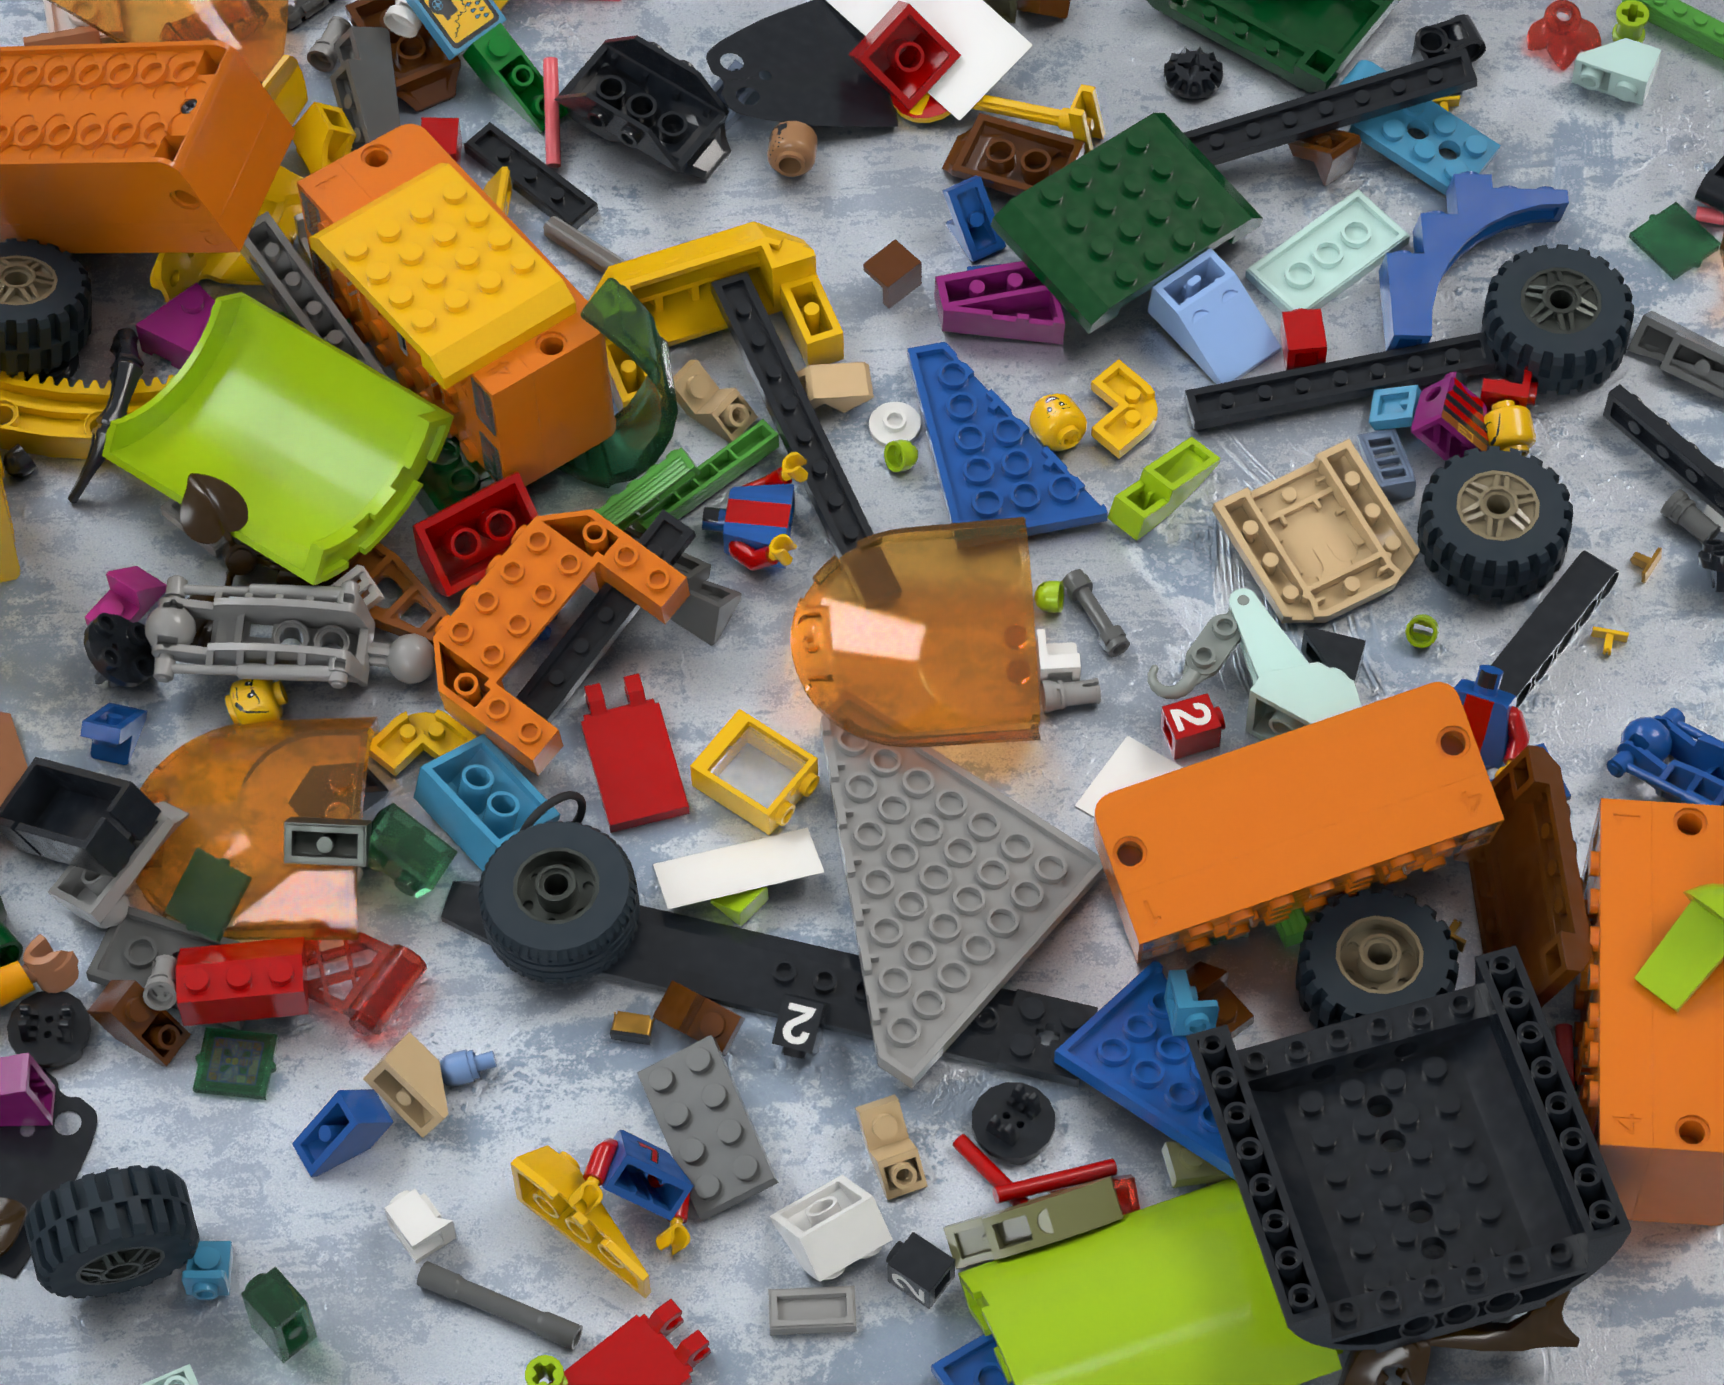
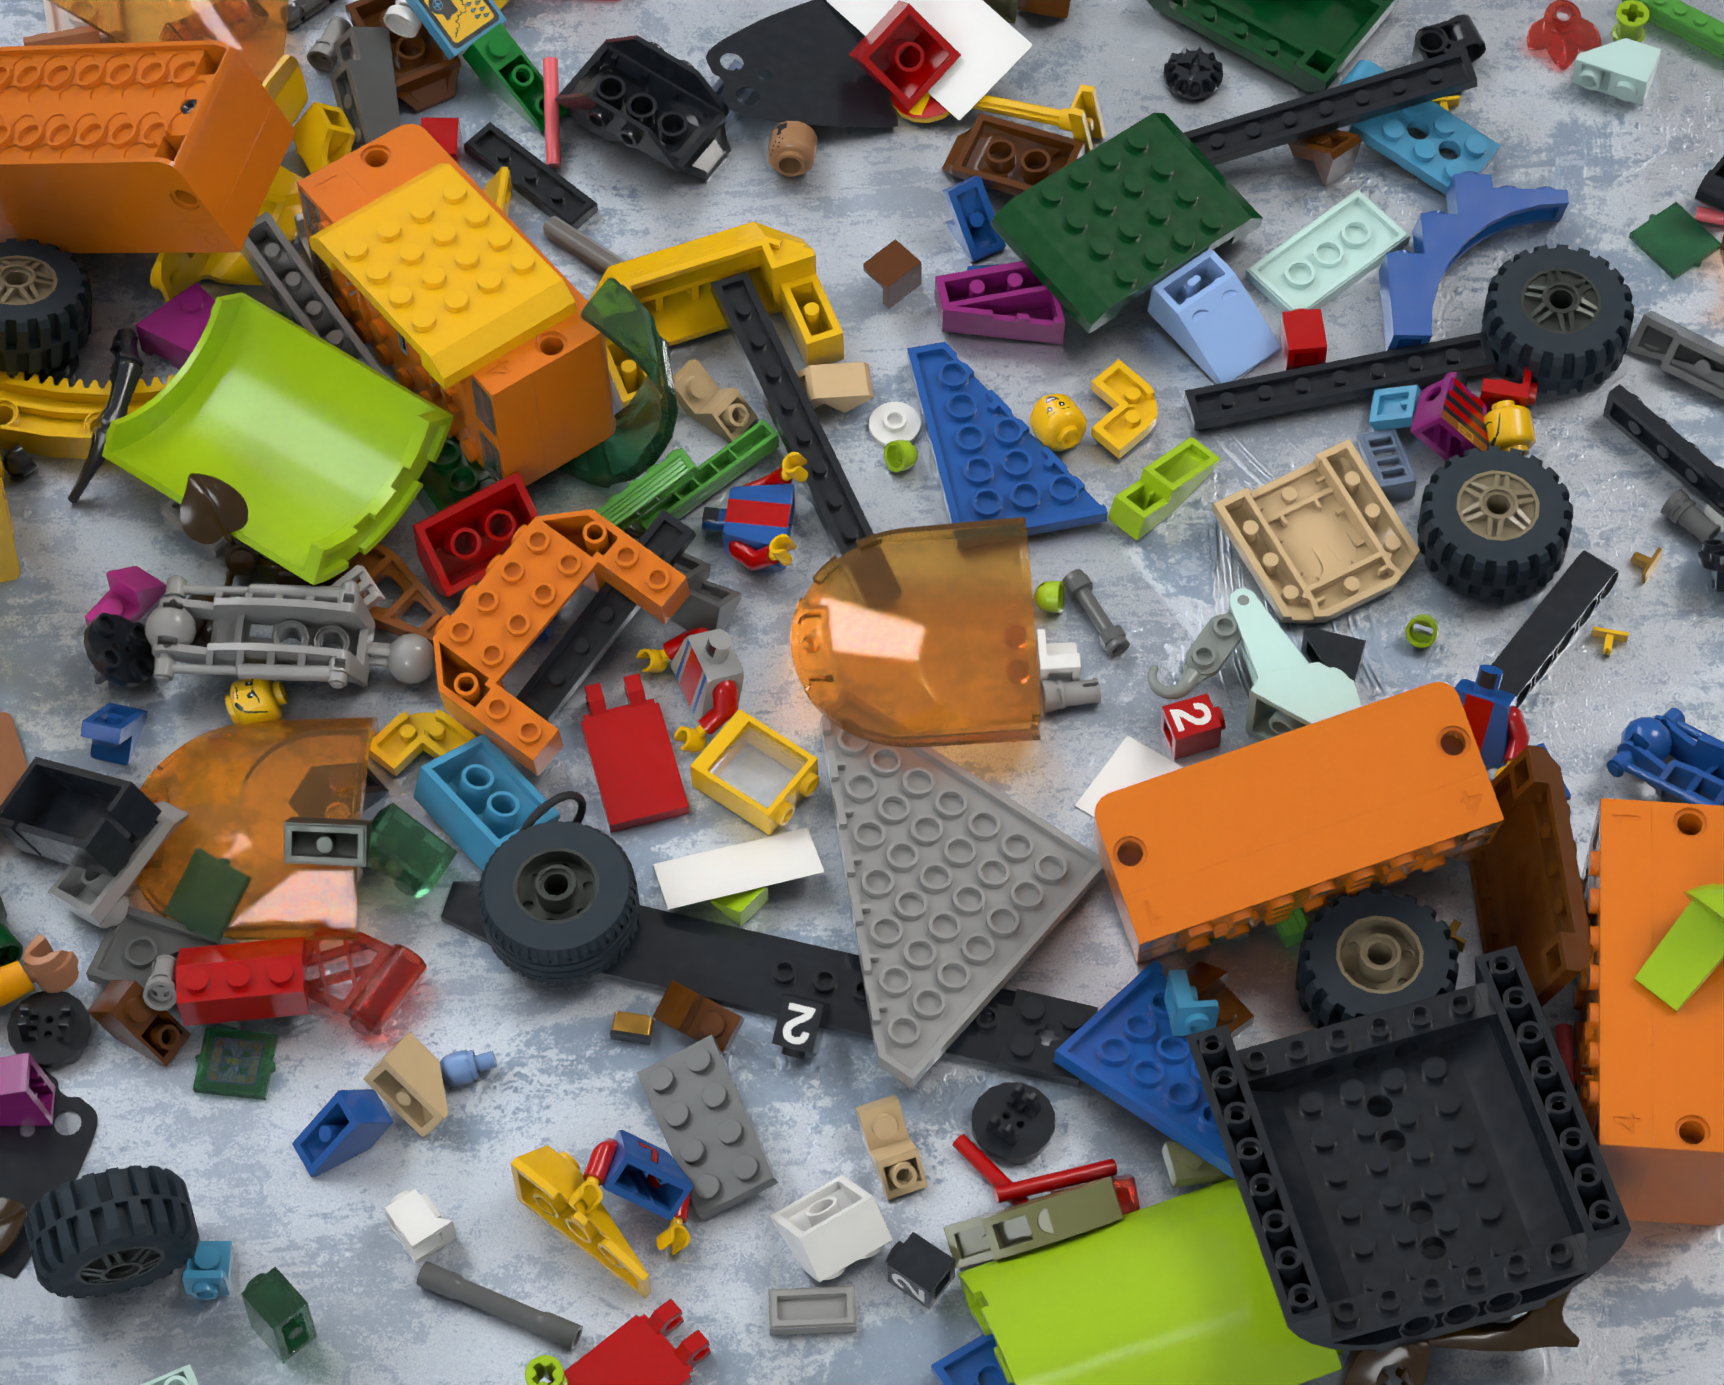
(708, 677): none -> torso

